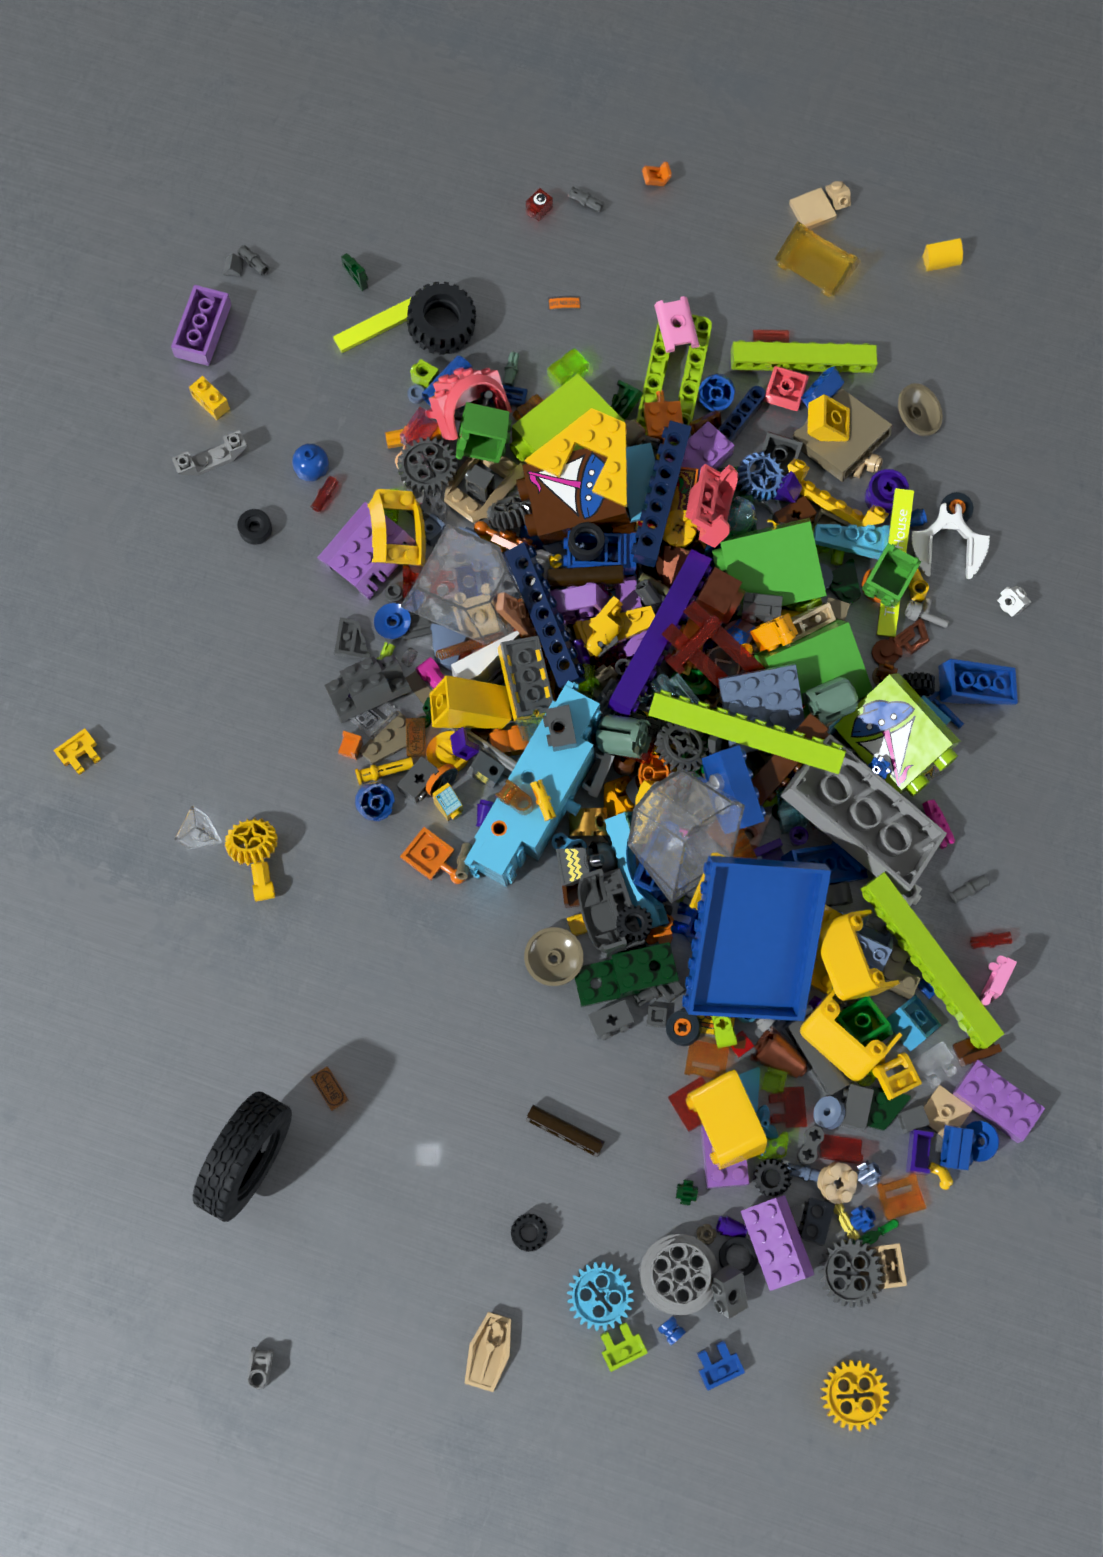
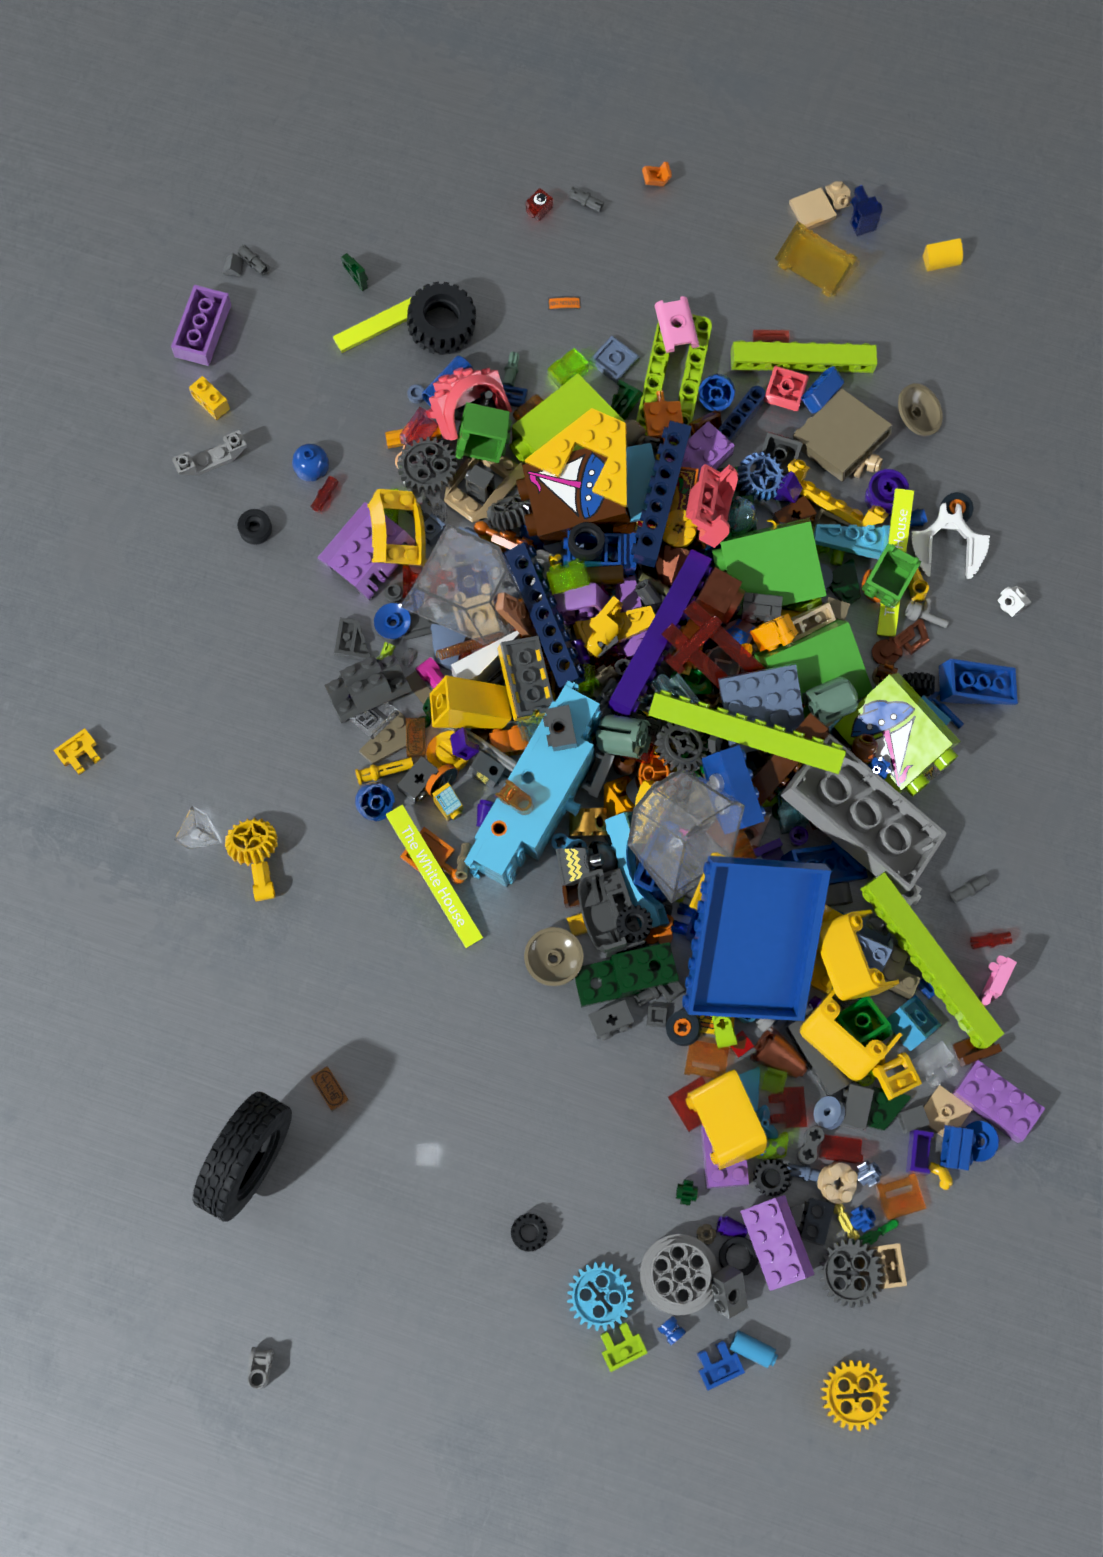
(350, 745): orange panel -> none
(423, 367): lime brick -> none
(434, 876): none -> neon yellow tile
(489, 1352): tan piece -> none
(543, 800): yellow pin -> none
(565, 1131): dark brown brick -> none
(568, 576): none -> clear neon green brick
(614, 359): none -> sand blue tile
(753, 1349): none -> dark azure brick
(828, 419): yellow slope -> none
(864, 747): none -> reddish brown head
(865, 213): none -> clear blue brick
(936, 815): dark pink hinge -> none

